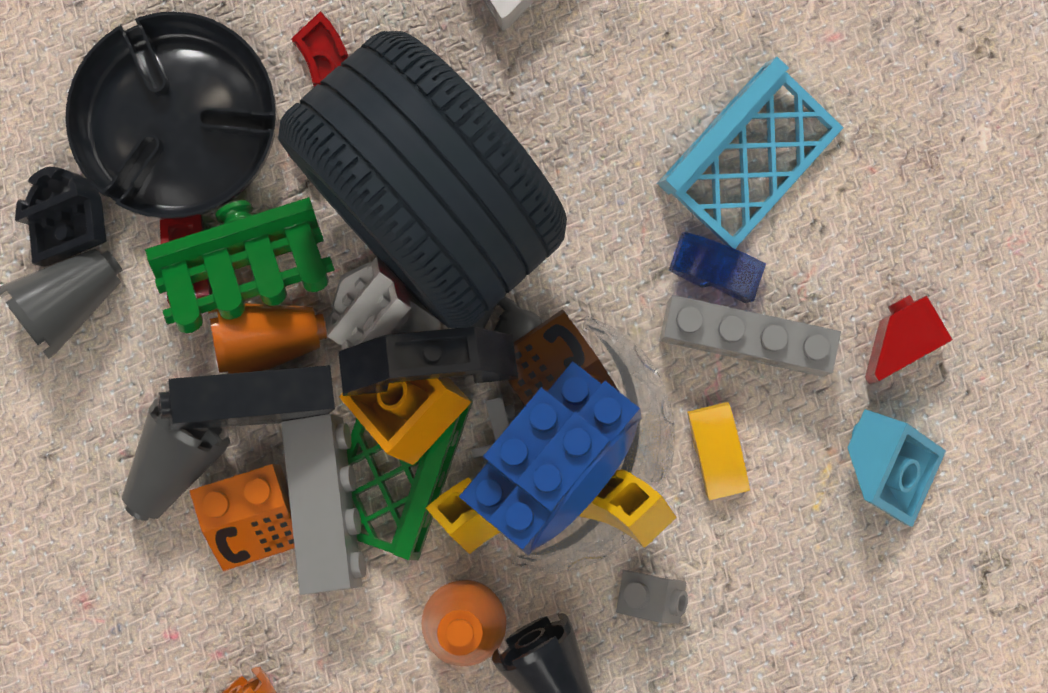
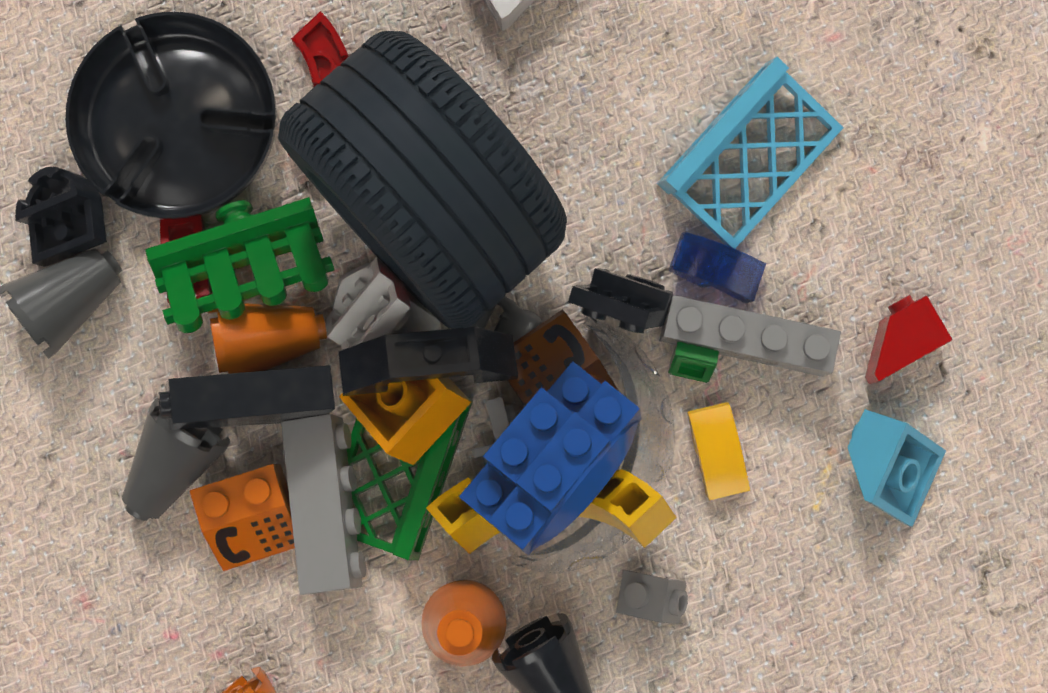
(630, 299): none -> black slope
(693, 362): none -> green tile

